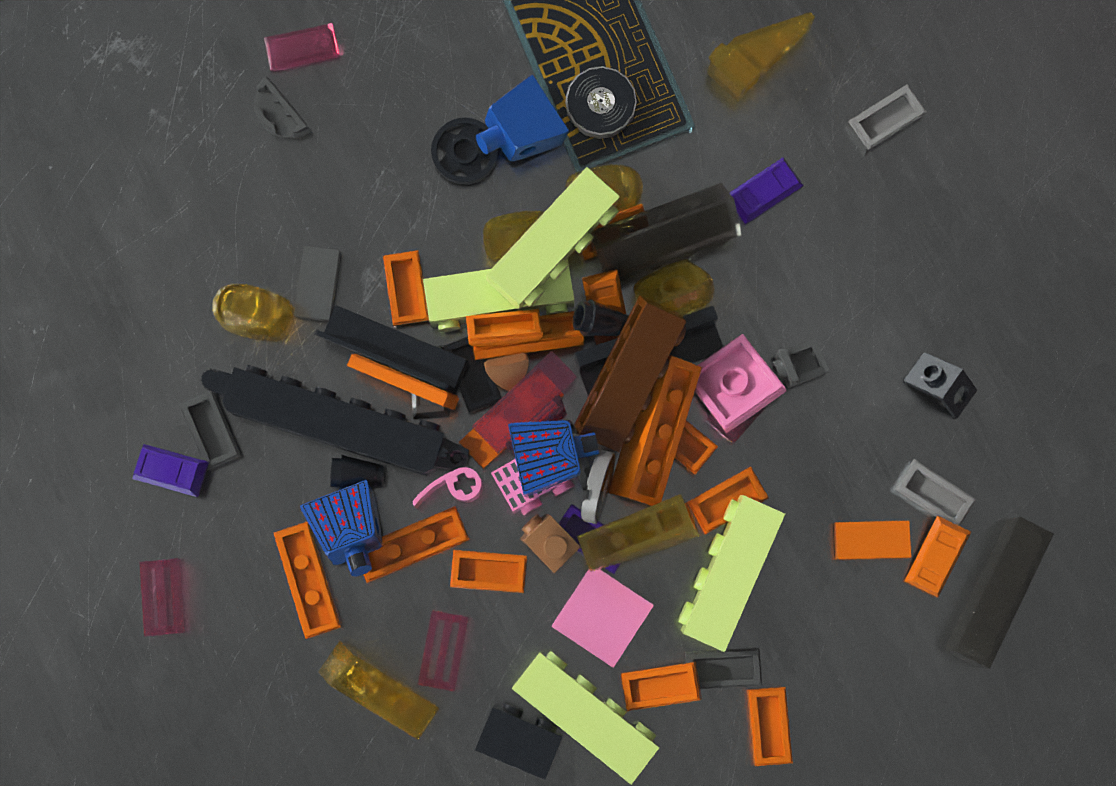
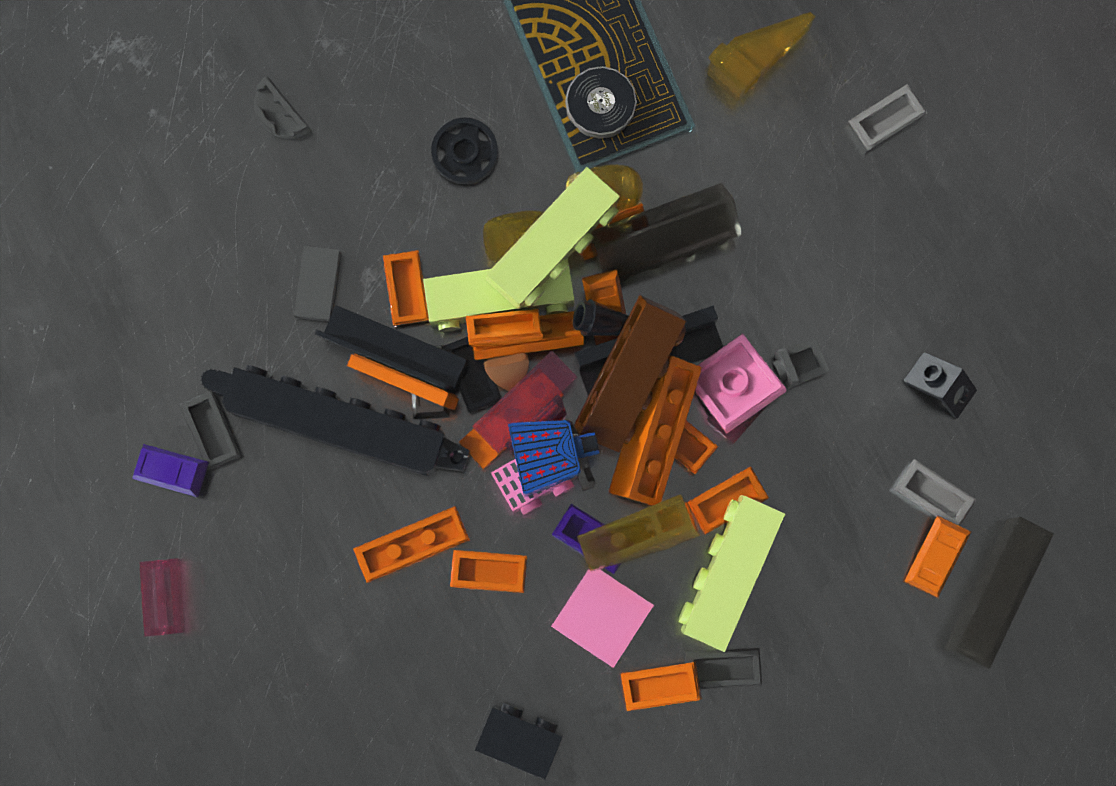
(253, 312): clear yellow piece -> none
(301, 46): clear pink tile -> none
(307, 580): orange tile -> none
(346, 526): blue torso -> none
(350, 470): black cone -> none
(377, 690): clear yellow slope -> none
(437, 681): clear pink tile -> none
(452, 479): bright pink panel -> none
(522, 123): blue torso -> none
(549, 541): medium nougat bracket -> none
(586, 717): yellowish green brick -> none
(598, 486): light grey tile -> none
(677, 286): clear yellow piece -> none
(765, 190): dark purple tile -> none
(769, 726): orange tile -> none
(872, 540): orange tile -> none

